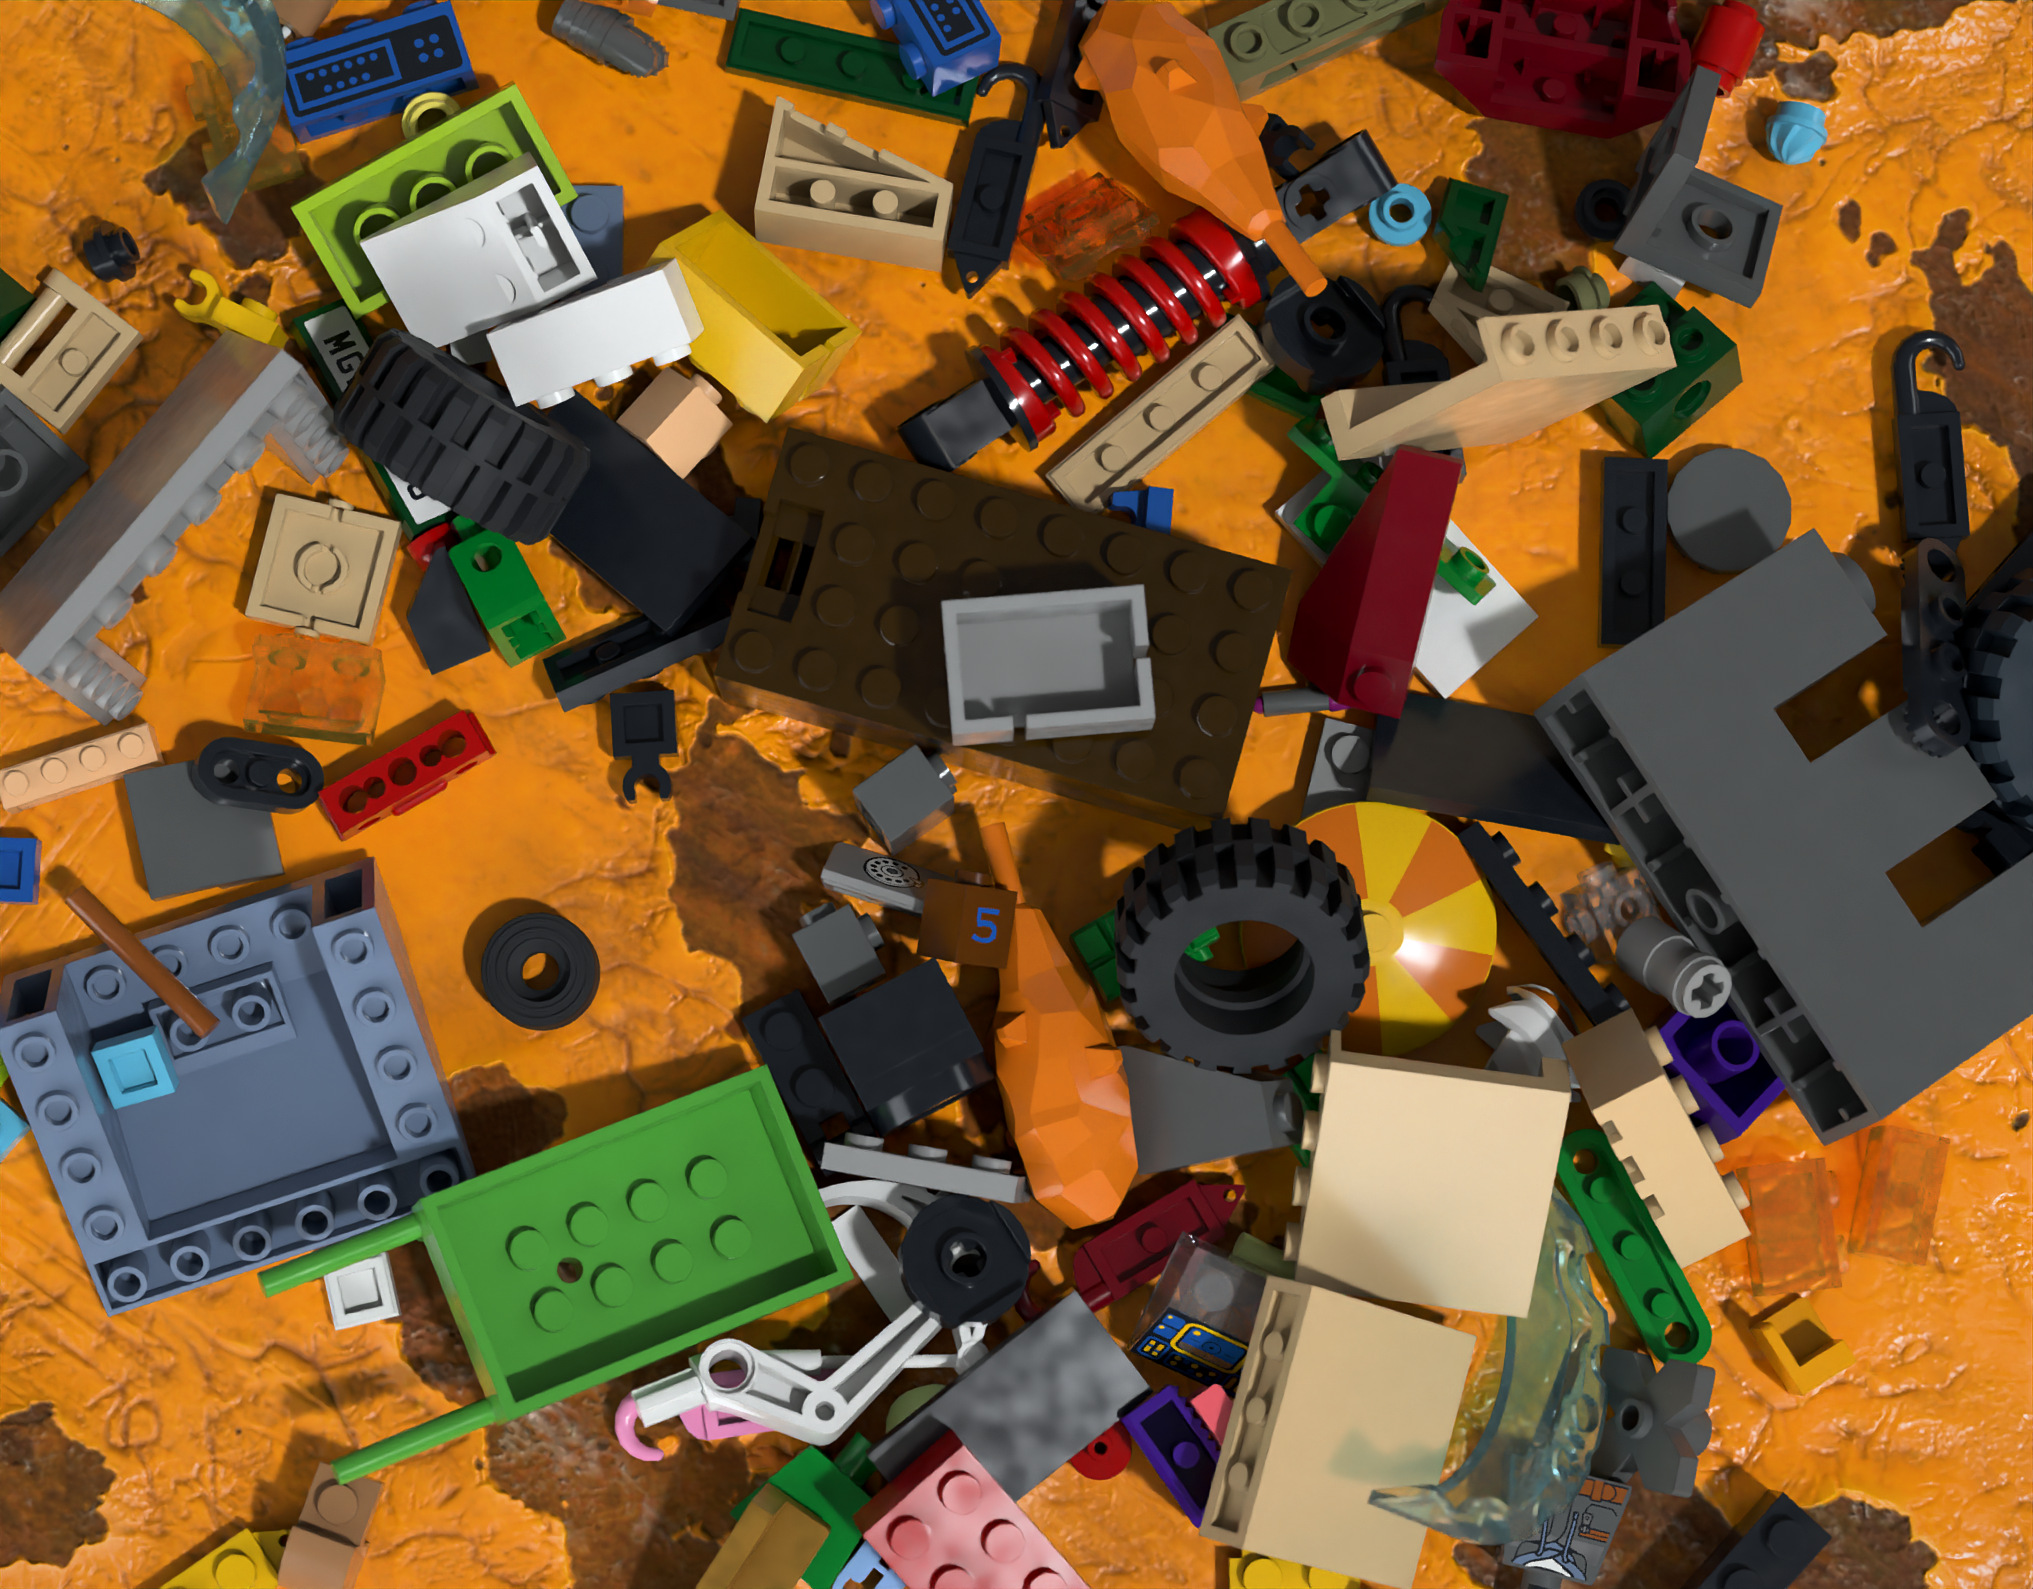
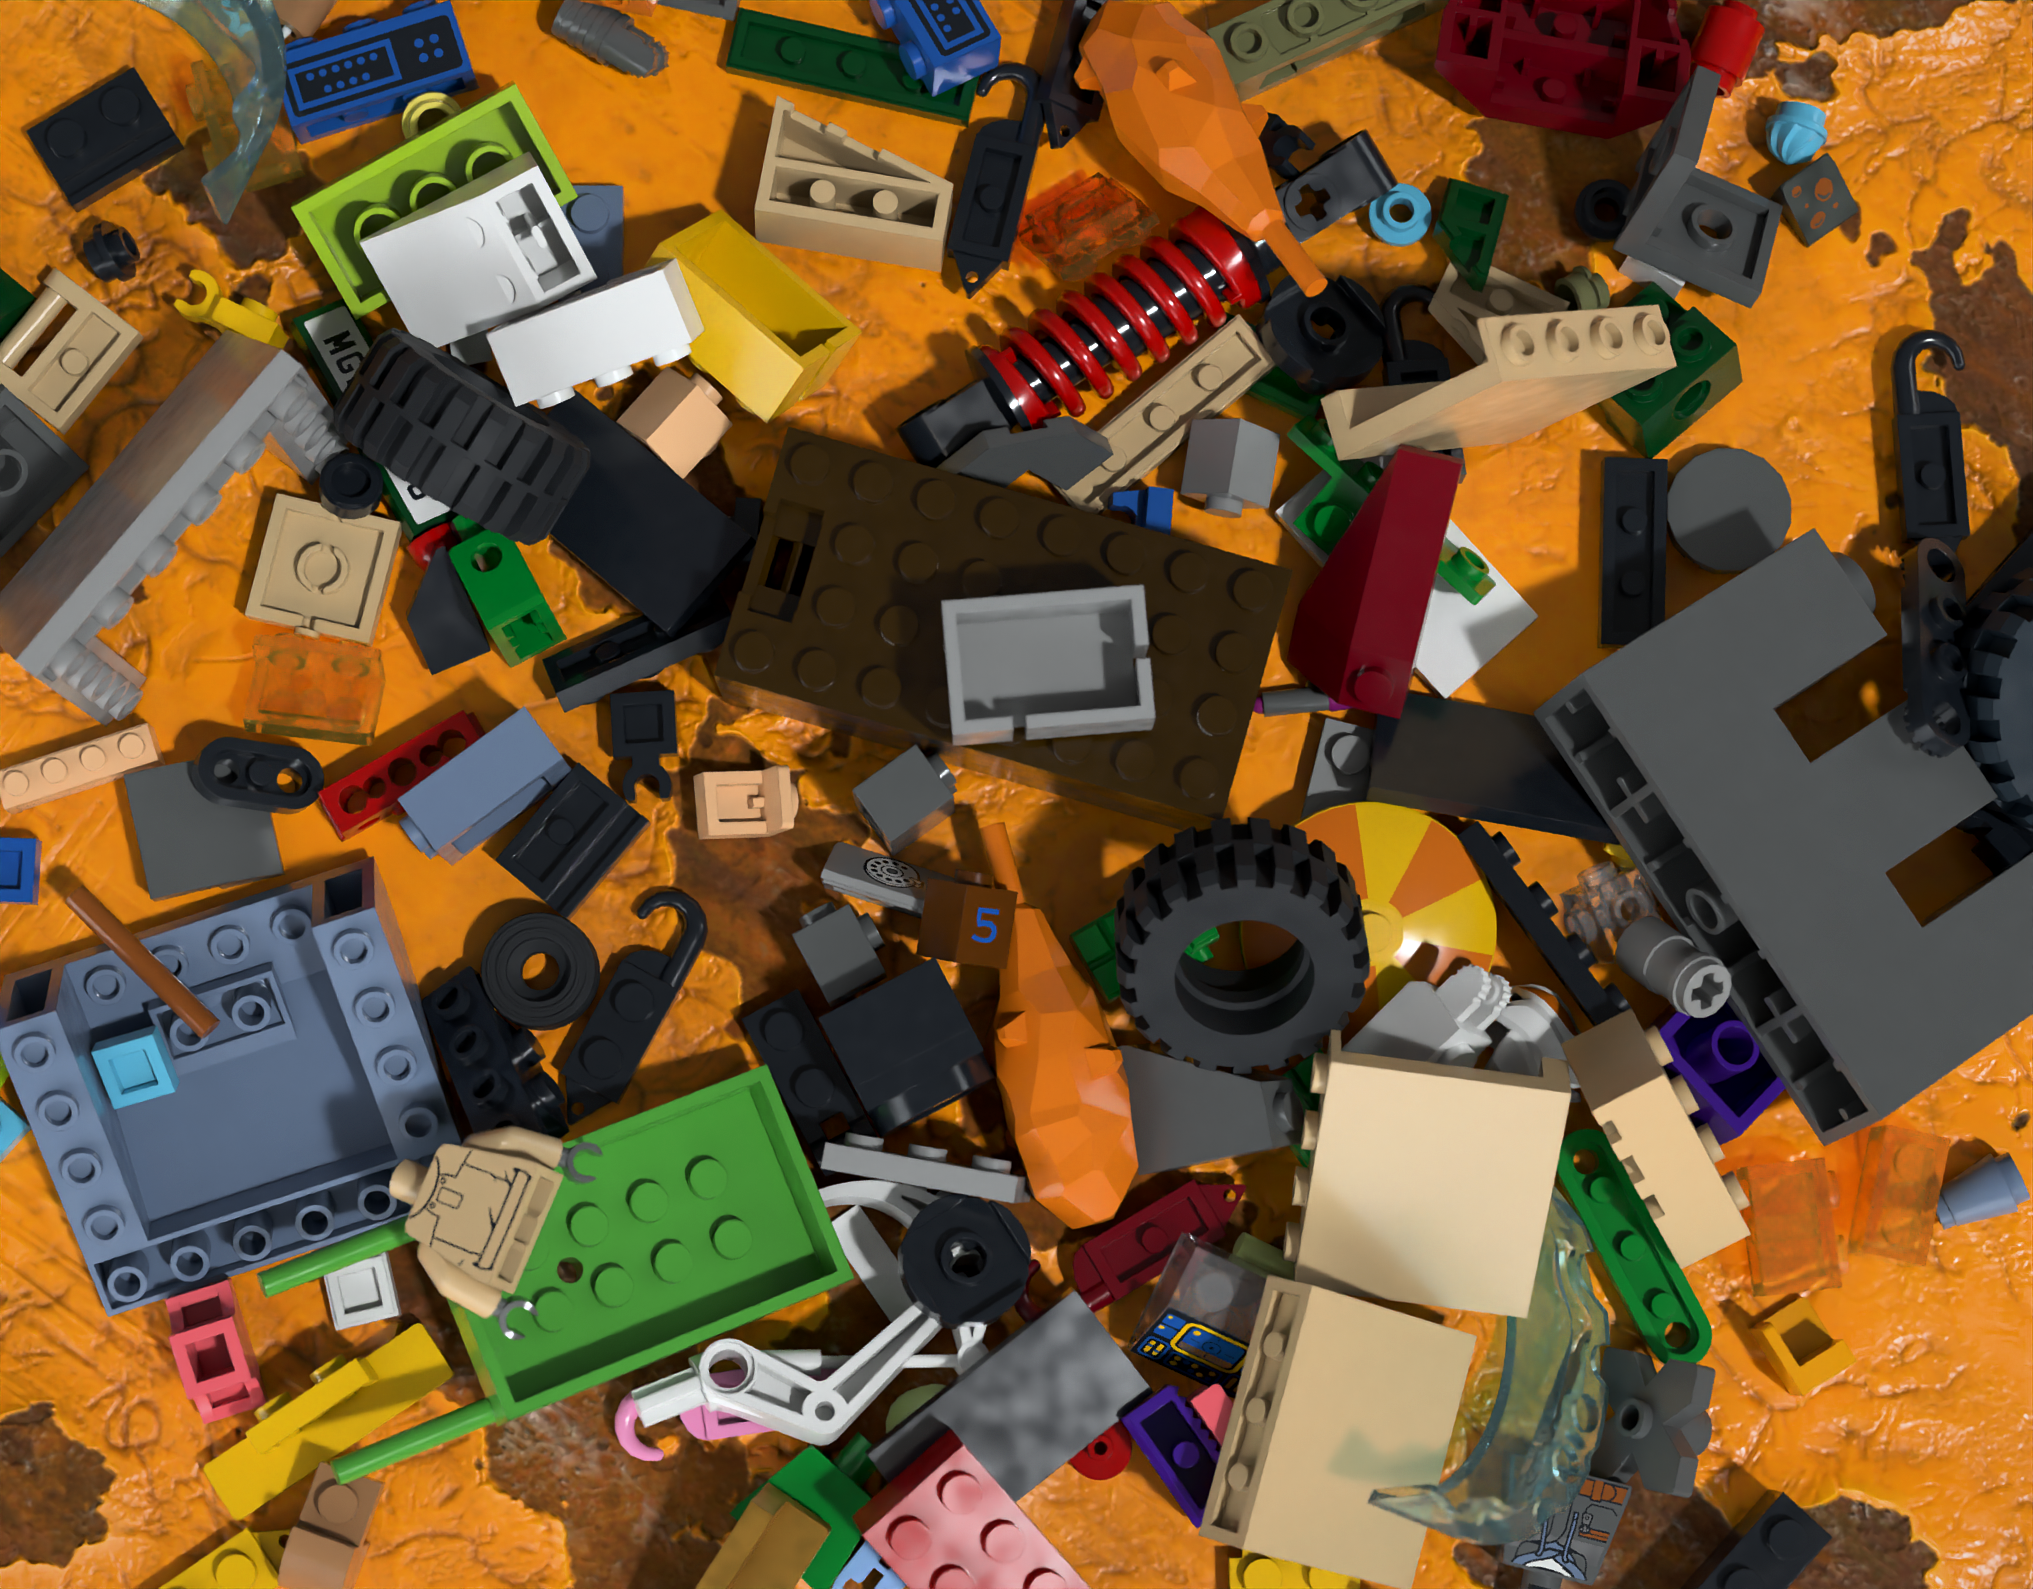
(105, 139): none -> black plate
(215, 1351): none -> coral brick
(326, 1419): none -> yellow bracket
(350, 486): none -> black tile
(483, 789): none -> sand blue window
(483, 1213): none -> tan torso
(491, 1061): none -> black bracket
(573, 841): none -> black plate
(632, 1011): none -> black plate
(745, 803): none -> light nougat bracket
(1057, 452): none -> dark grey tile
(1230, 465): none -> light grey brick
(1437, 1022): none -> white hinge
(1815, 200): none -> pearl dark grey slope
(1982, 1192): none -> sand blue cone

